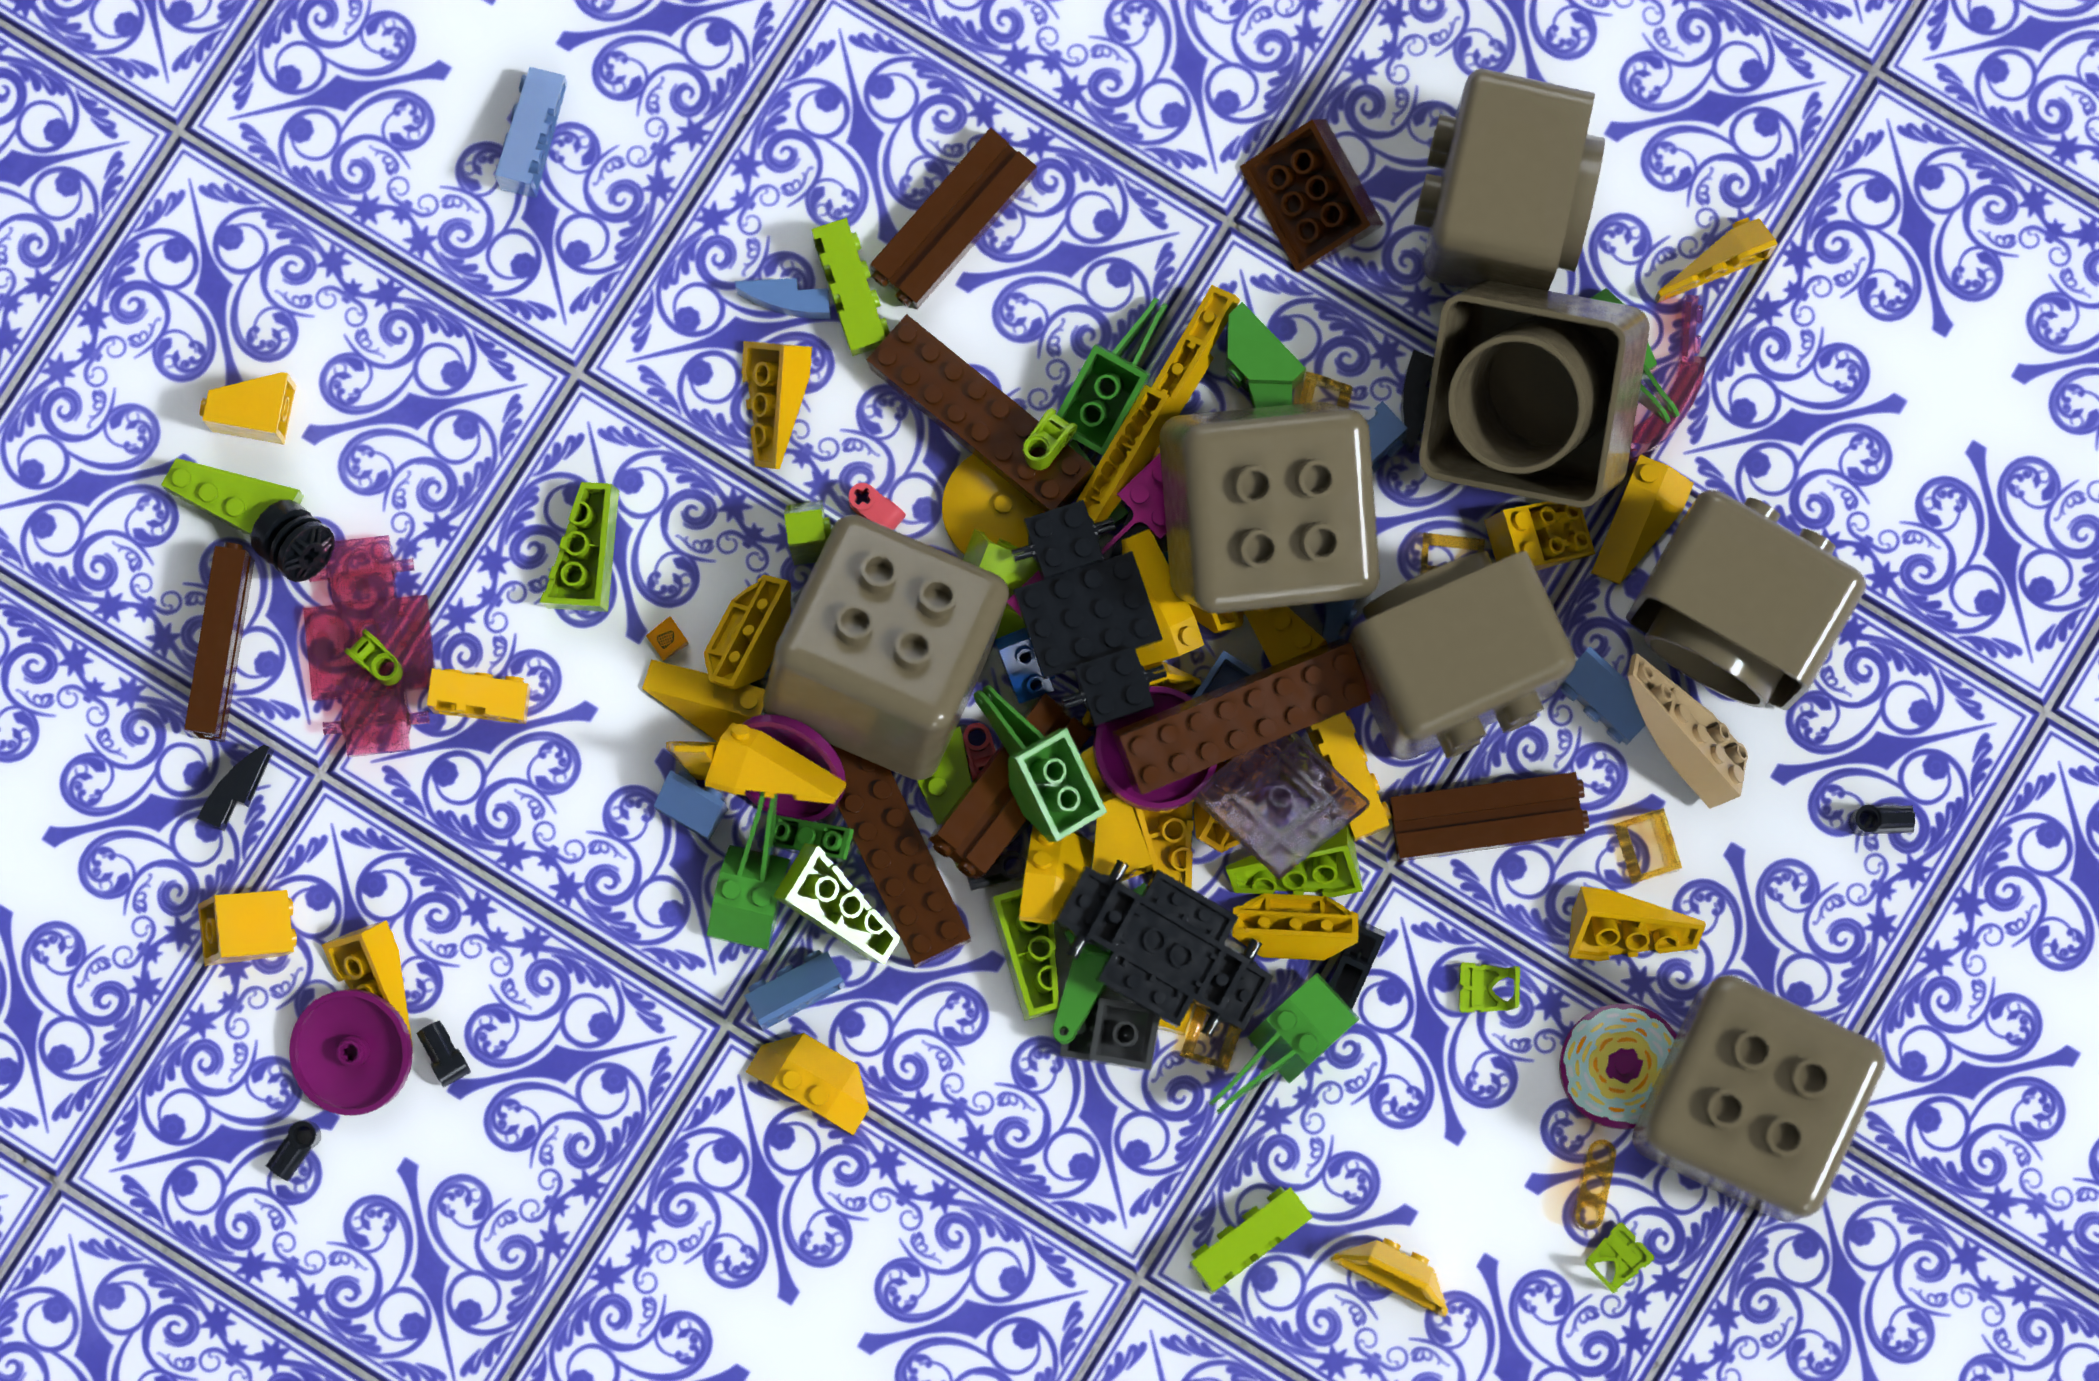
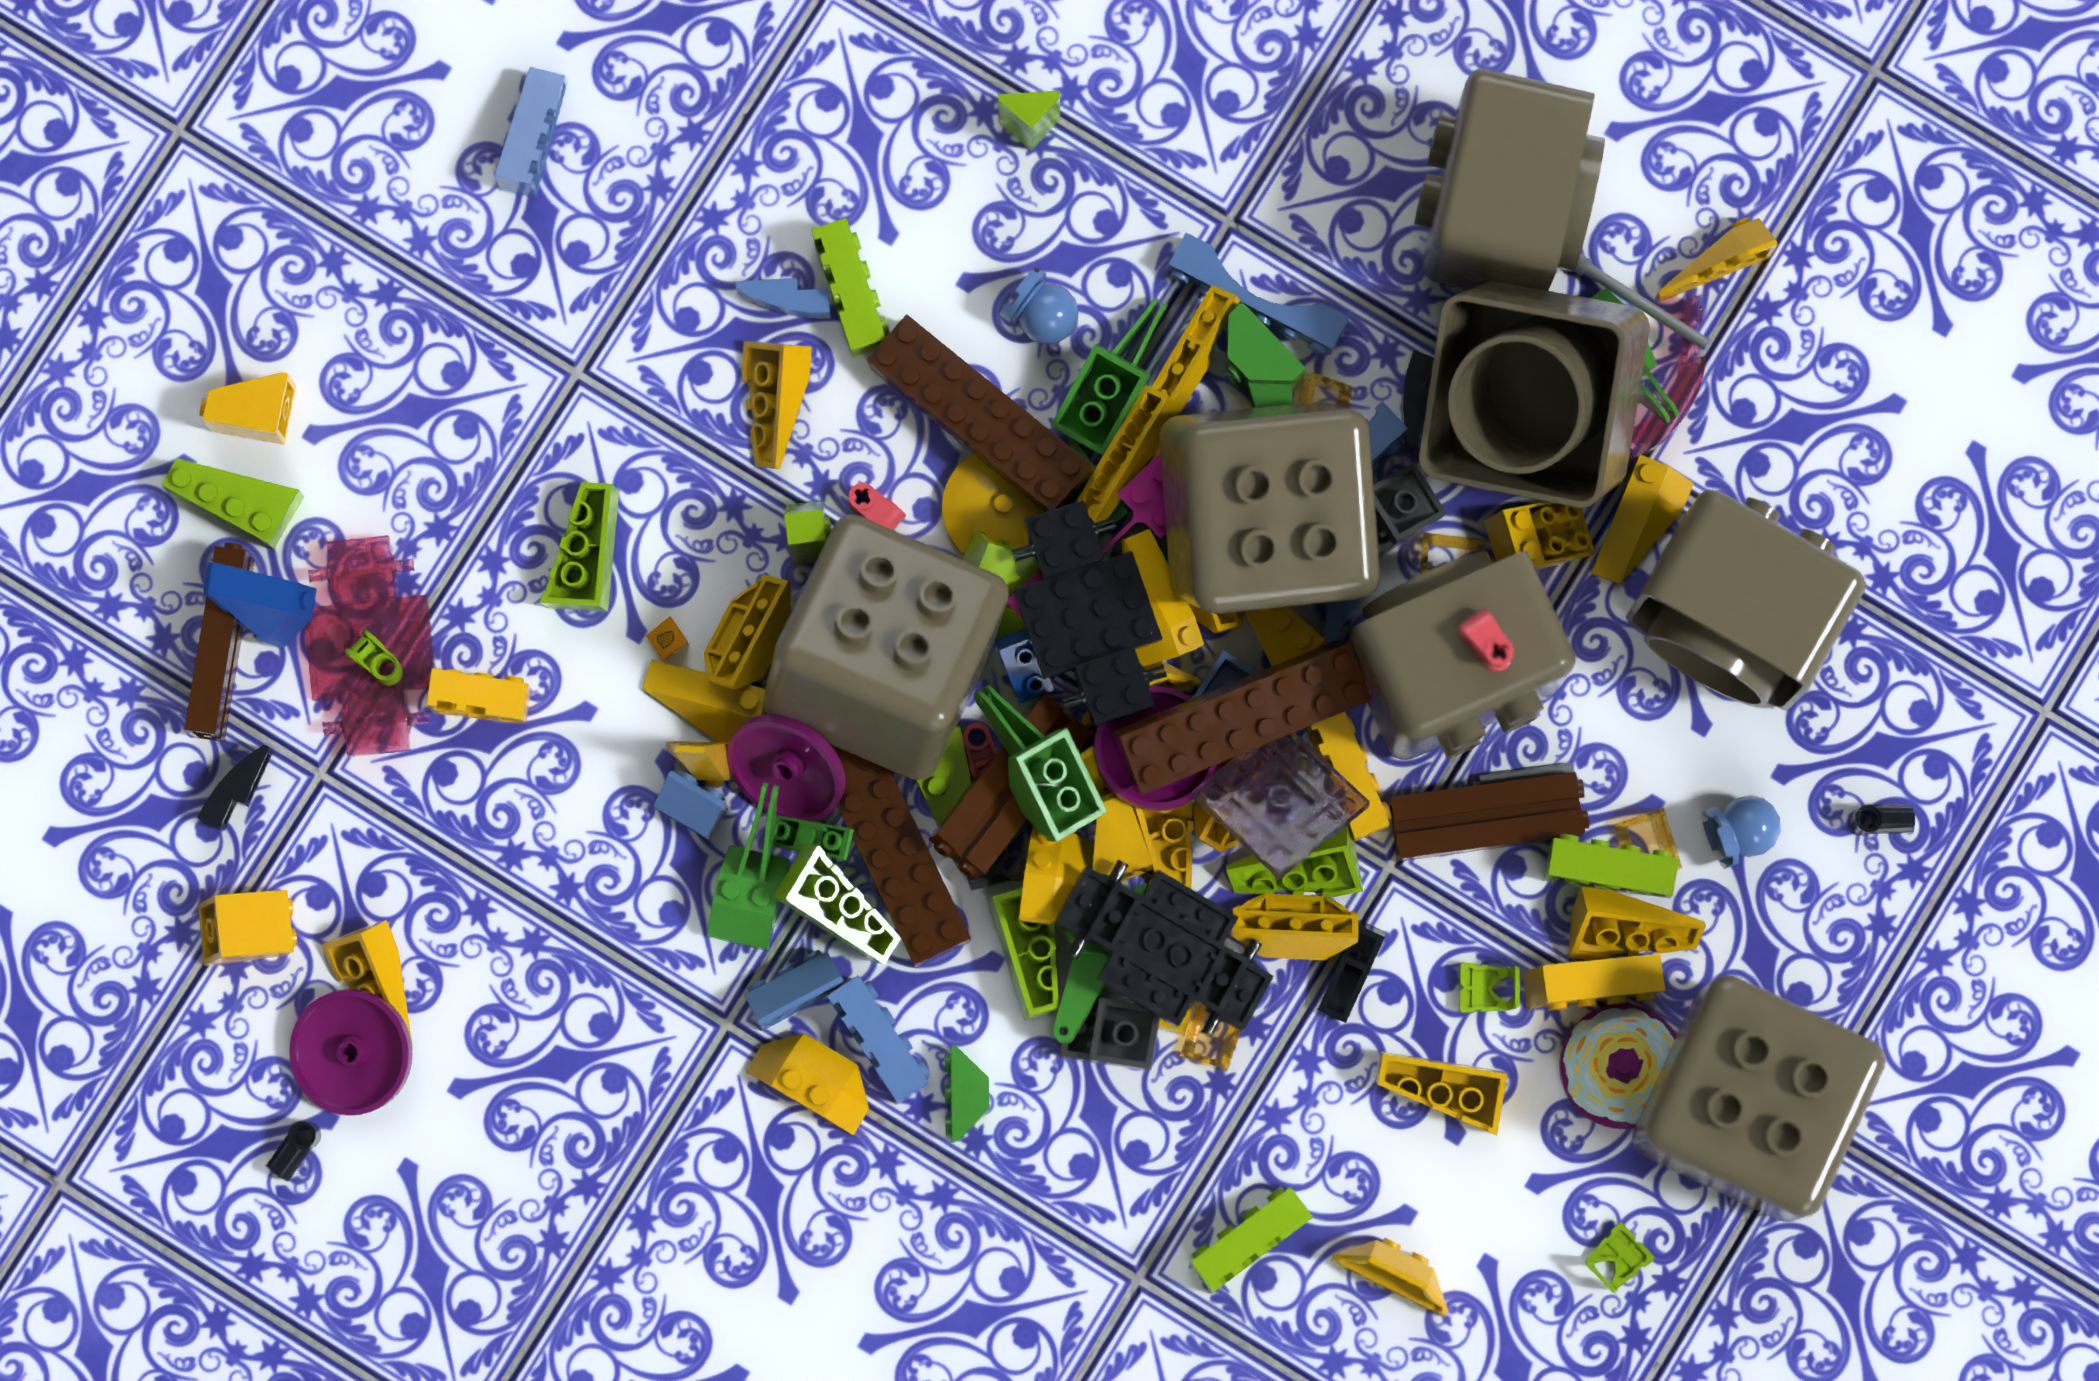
(262, 603): none -> blue wedge
(292, 540): black wheel -> none
(445, 1058): black piece -> none
(760, 763): yellow wedge -> none
(878, 1038): none -> medium blue wedge
(952, 219): reddish brown brick -> none
(966, 1094): none -> bright green slope
(1029, 115): none -> lime slope
(1044, 310): none -> medium blue tile
(1052, 435): lime piece -> none
(1295, 1035): bright green slope -> none
(1311, 194): reddish brown slope -> none
(1313, 324): none -> medium blue arch
(1404, 507): none -> dark grey slope
(1452, 1088): none -> yellow wedge
(1484, 636): none -> coral piece
(1525, 773): none -> light grey bar
(1585, 267): none -> light grey bar
(1594, 981): none -> yellow wedge
(1604, 1172): clear yellow beam -> none
(1605, 696): medium blue slope -> none
(1611, 867): none -> lime wedge
(1689, 735): tan wedge -> none
(1744, 828): none -> medium blue tile

